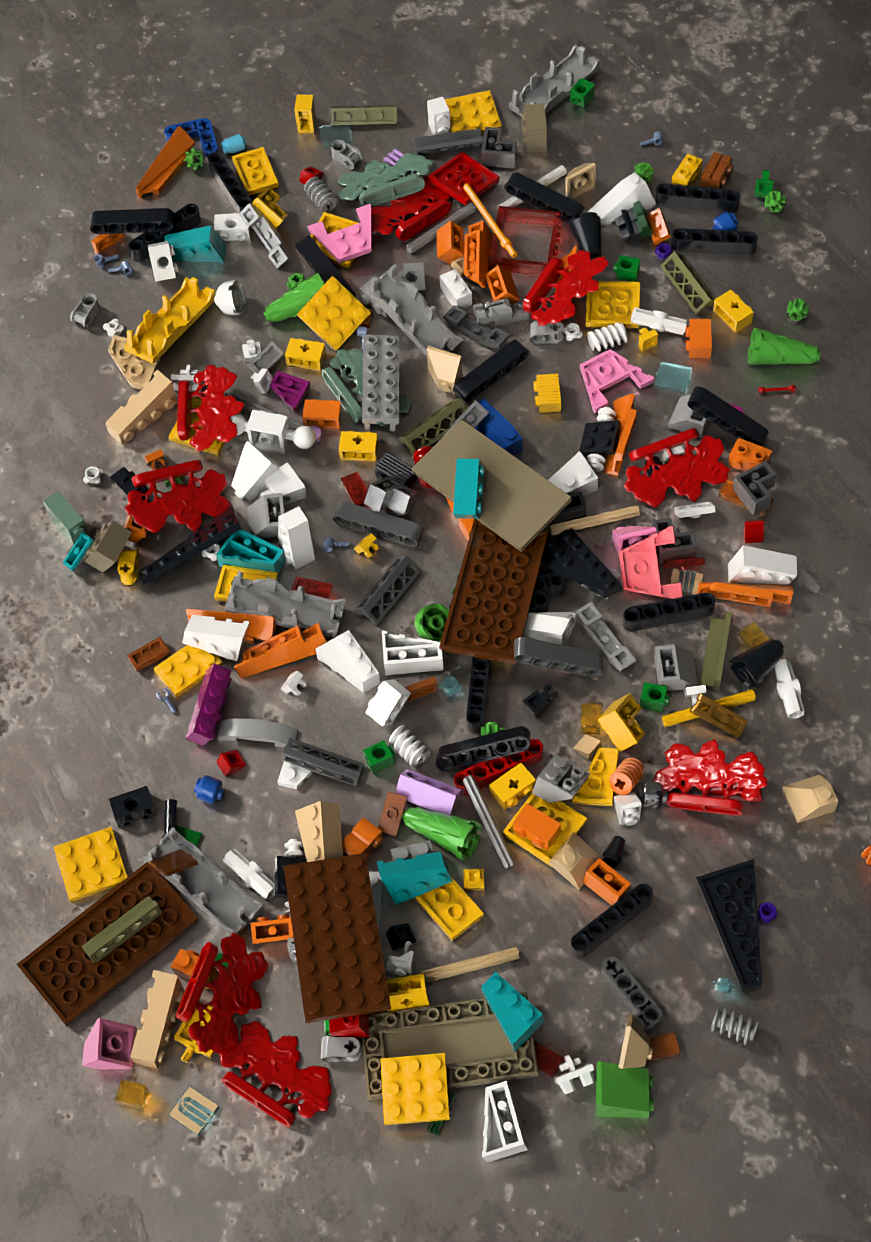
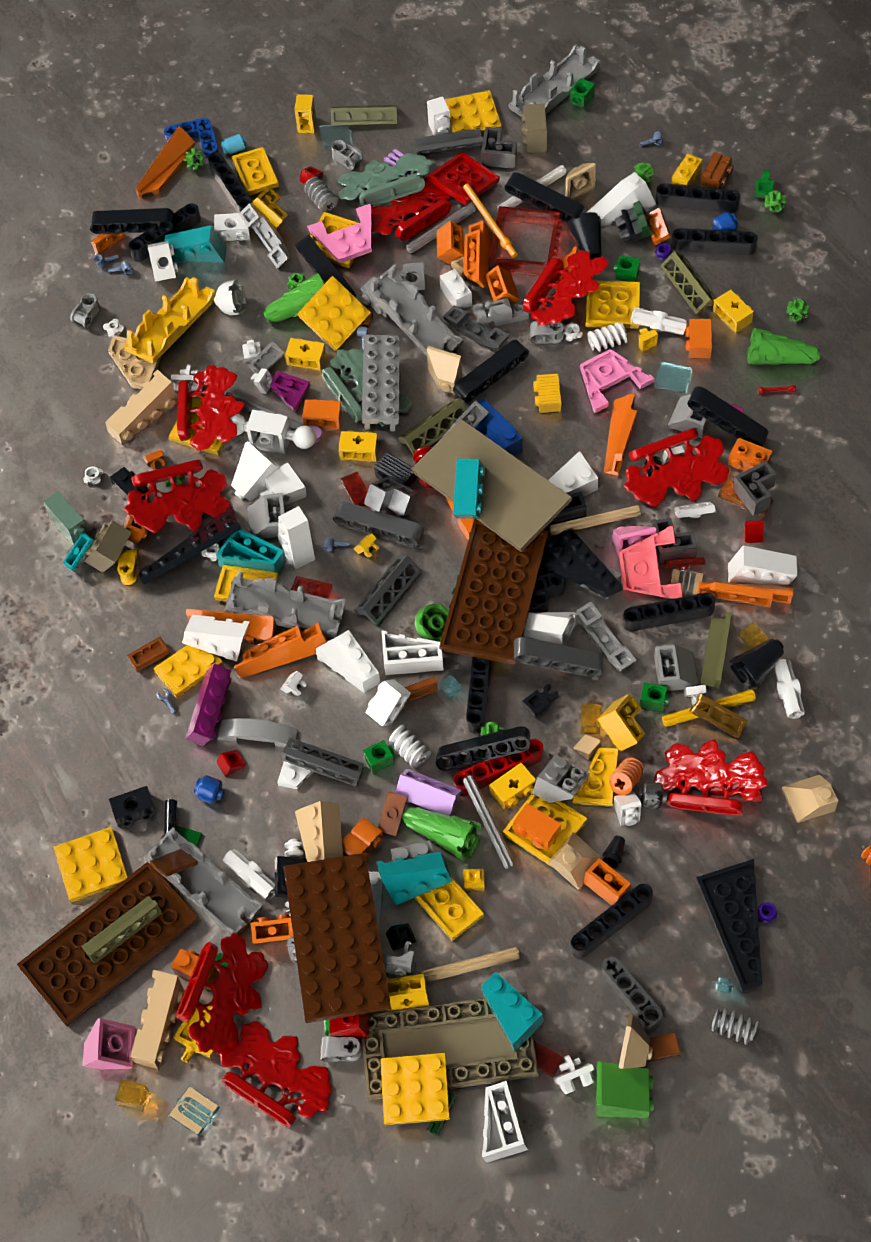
(600, 438): black plate -> none

